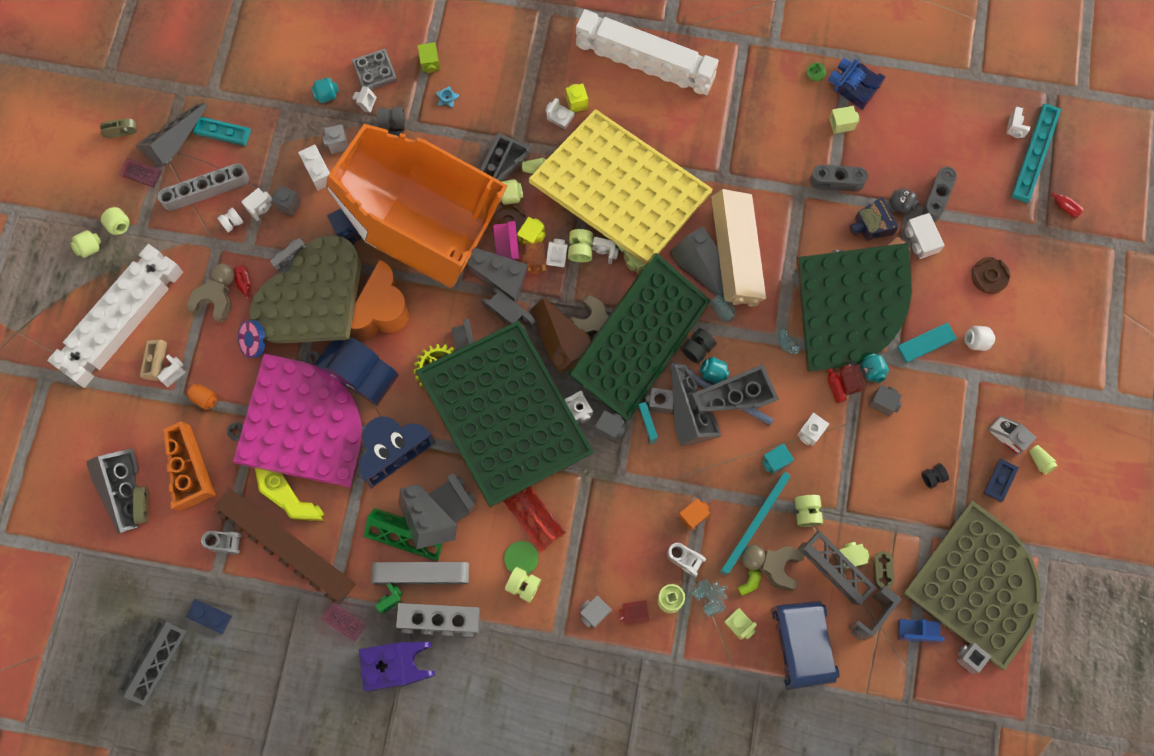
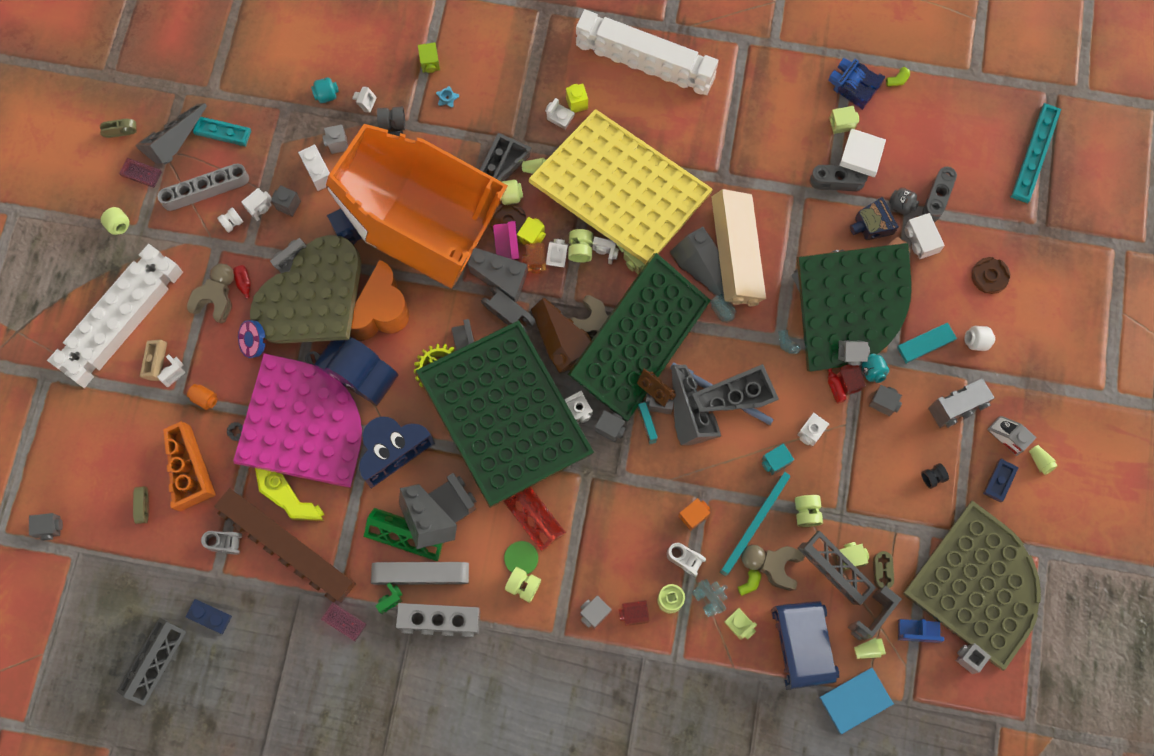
(45, 526): none -> dark grey brick
(85, 243): yellowish green head -> none
(115, 481): dark grey wedge -> none
(374, 69): light grey tile -> none
(400, 662): dark purple brick -> none
(655, 388): none -> reddish brown hinge
(700, 344): pearl dark grey wheel -> none
(714, 370): teal head -> none
(816, 72): bright green tile -> none
(854, 352): none -> light grey brick
(856, 700): none -> dark azure tile
(862, 152): none -> white tile
(871, 649): none -> yellowish green cone
(900, 79): none -> lime arm
(961, 403): none -> wedge
(1015, 125): white bracket -> none
(1068, 205): red piece -> none

